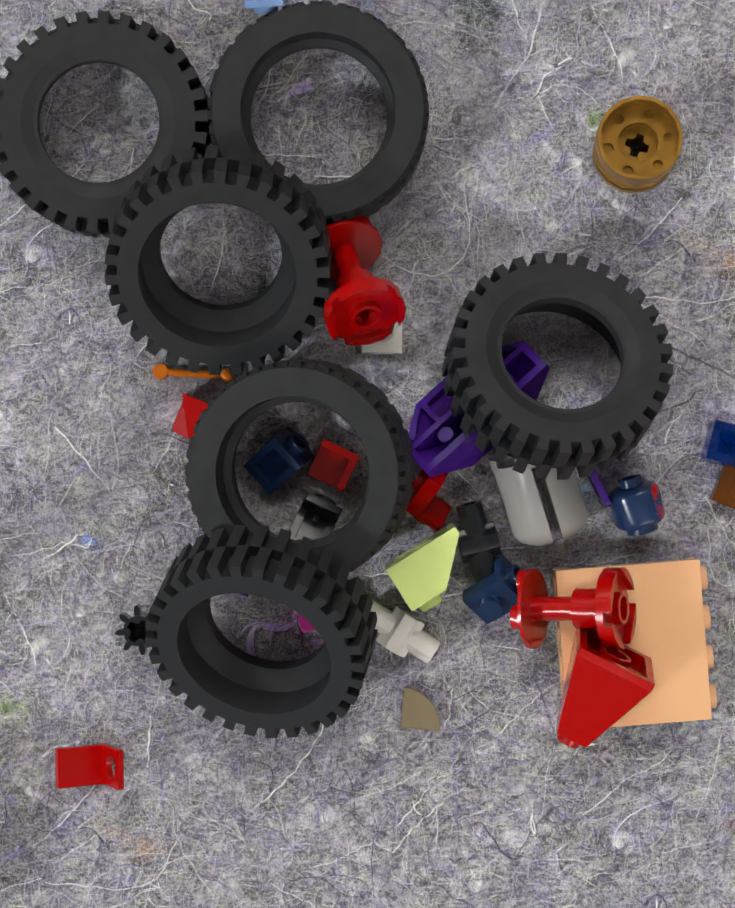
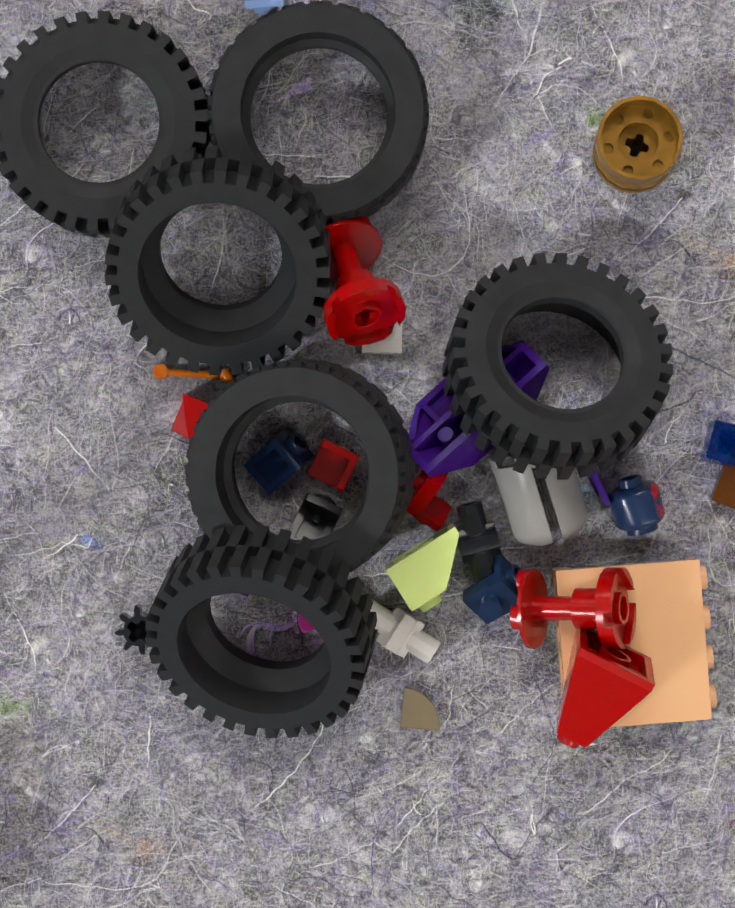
(89, 766): red bracket -> none

